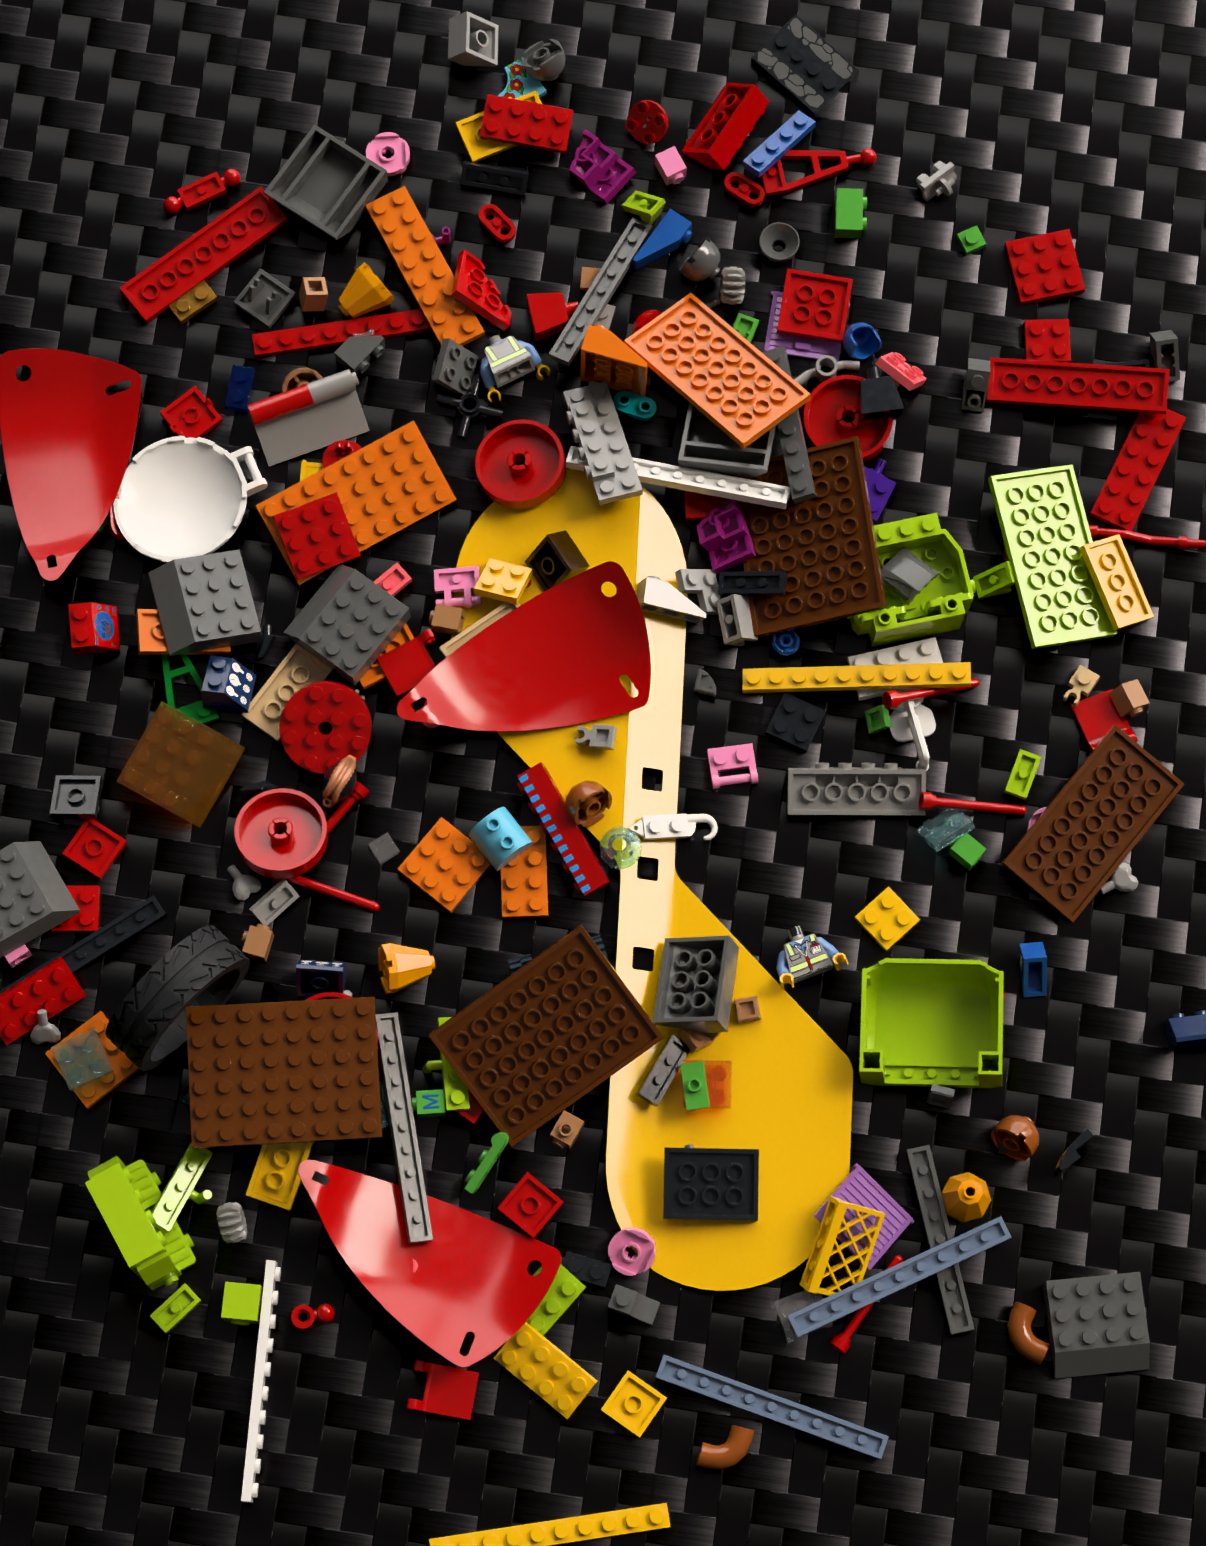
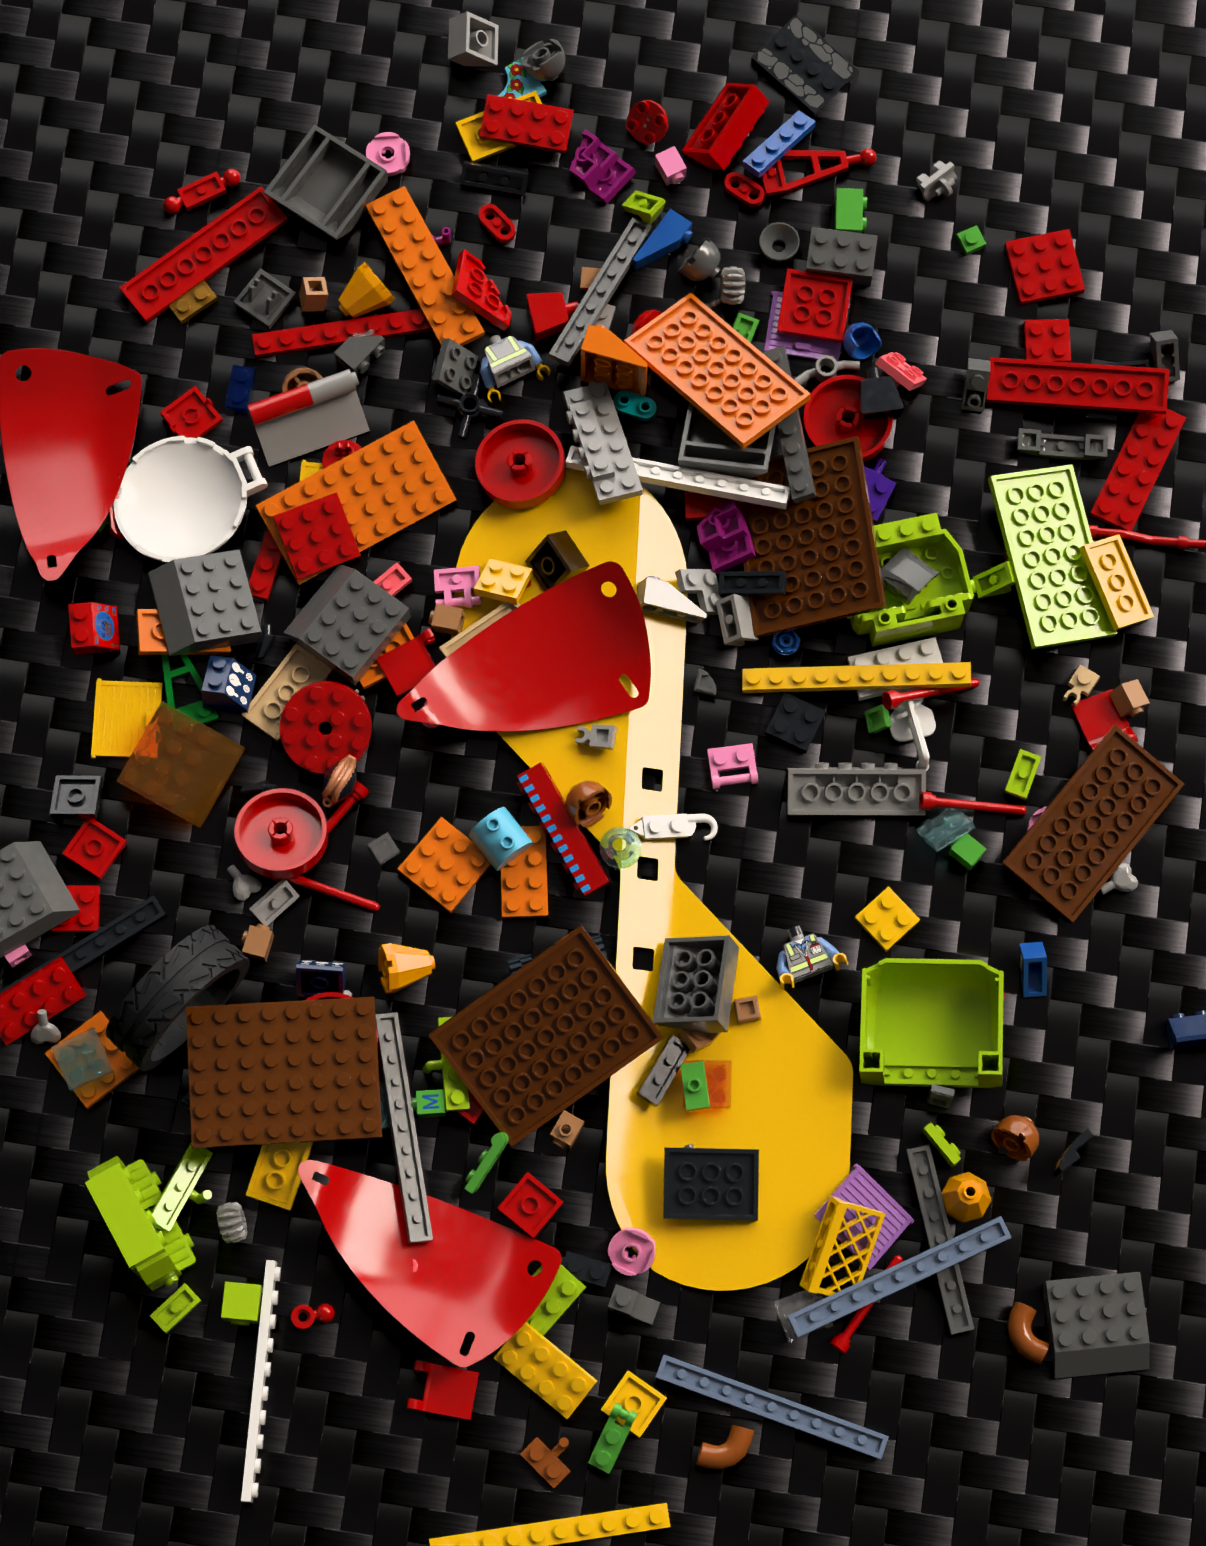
(122, 715): none -> yellow piece
(265, 569): none -> red plate
(546, 1461): none -> dark orange plate
(612, 1438): none -> bright green plate
(842, 254): none -> dark grey brick
(936, 1137): none -> lime plate
(1062, 446): none -> dark grey slope

